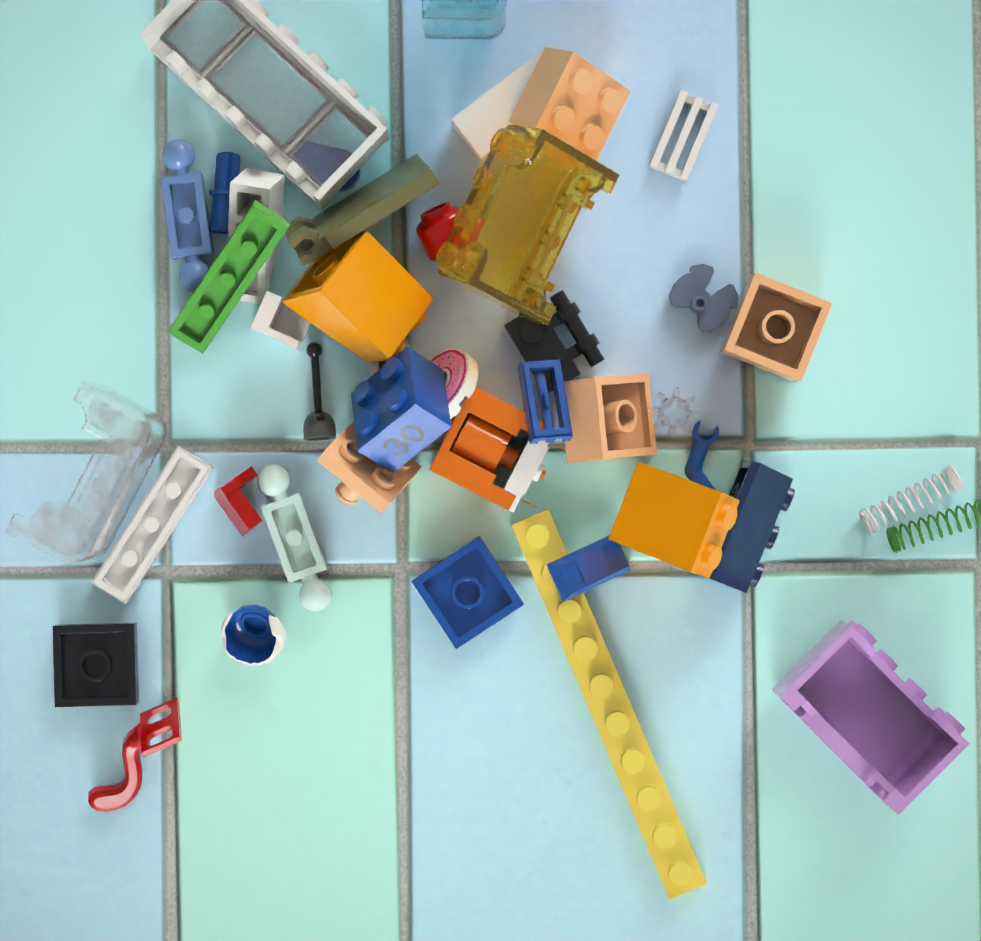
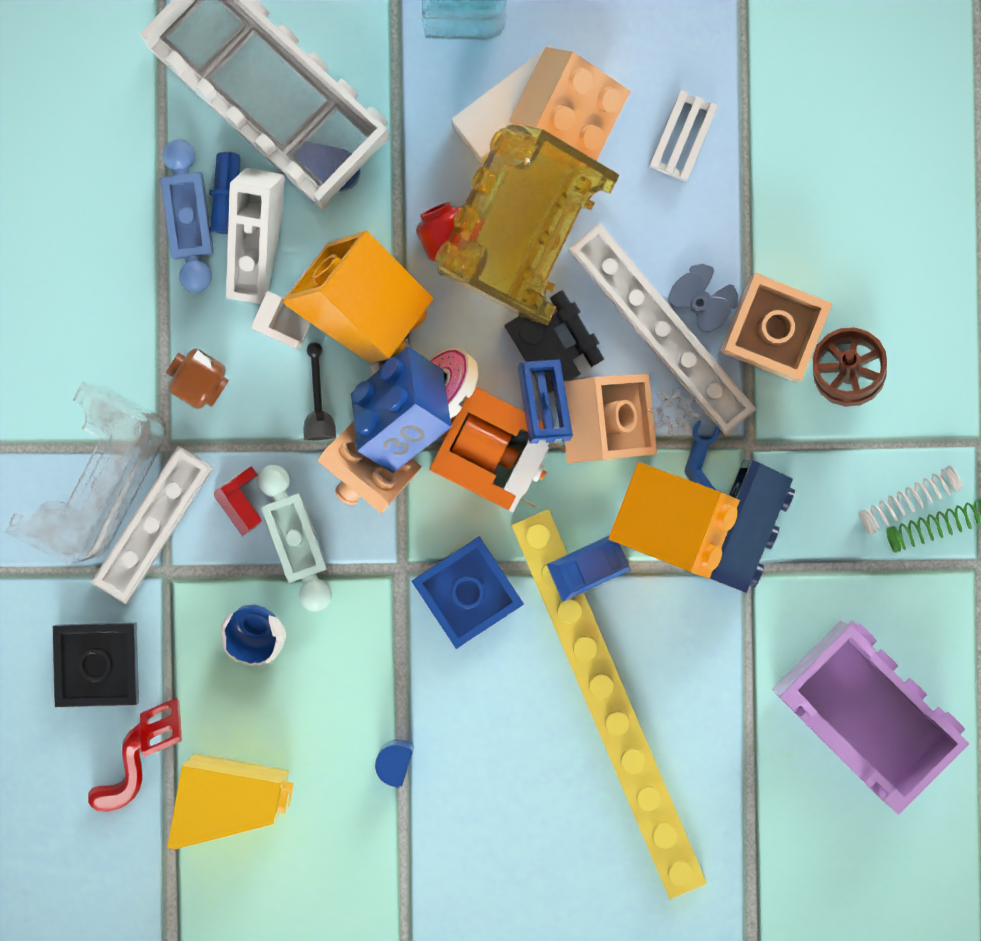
(196, 378): none -> dark orange head
(225, 799): none -> yellow slope
(229, 276): bright green plate -> none
(360, 209): olive tile -> none
(393, 762): none -> blue brick
(661, 329): none -> white tile
(849, 366): none -> copper wheel

